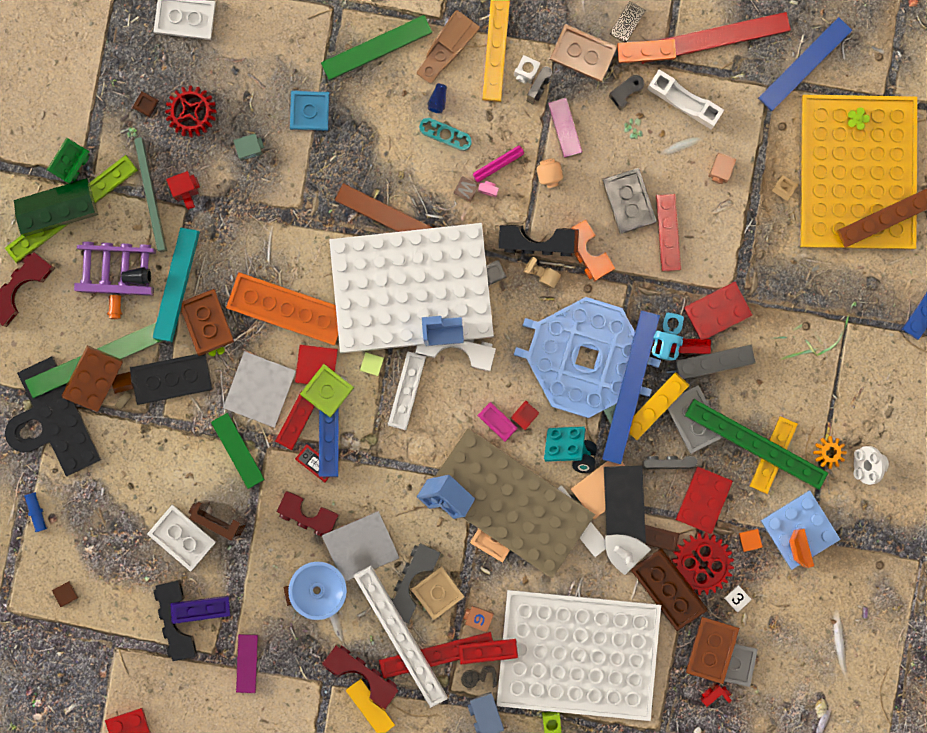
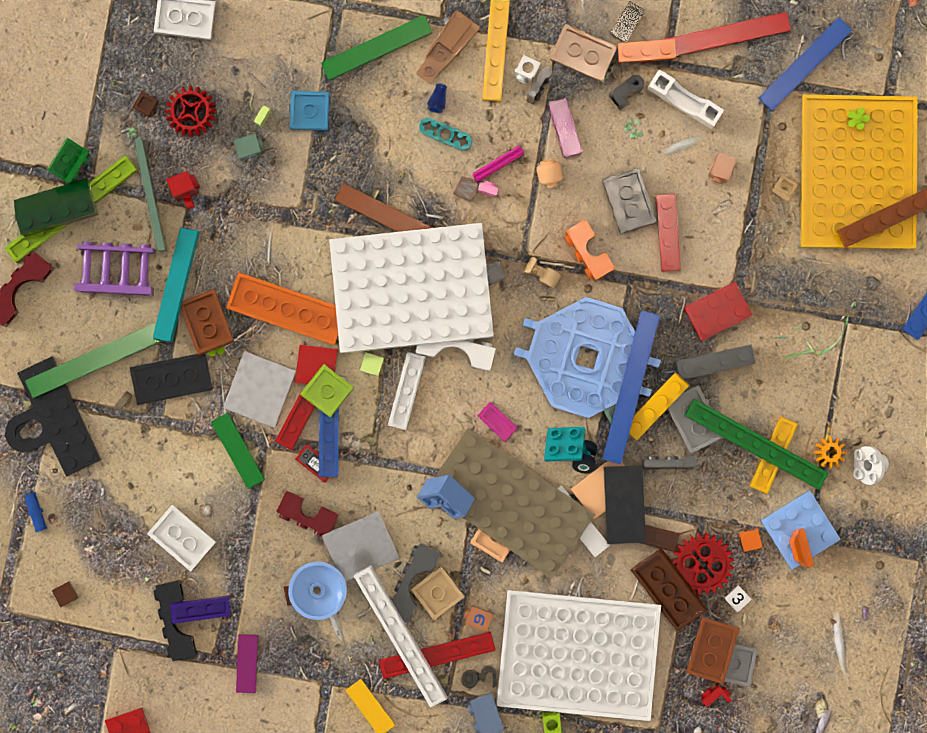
(92, 378): dark orange plate -> none
(114, 307): orange pin -> none
(122, 382): reddish brown tile -> none
(137, 276): black cone -> none
(200, 516): reddish brown panel -> none
(262, 116): none -> yellowish green tile
(341, 663): dark red arch -> none
(442, 331): medium blue panel -> none
(488, 651): red tile -> none
(515, 238): black arch -> none
(525, 415): red panel -> none
(625, 551): white shield -> none
(668, 338): medium azure piece -> none
(700, 346): red tile -> none
(704, 500): red plate -> none

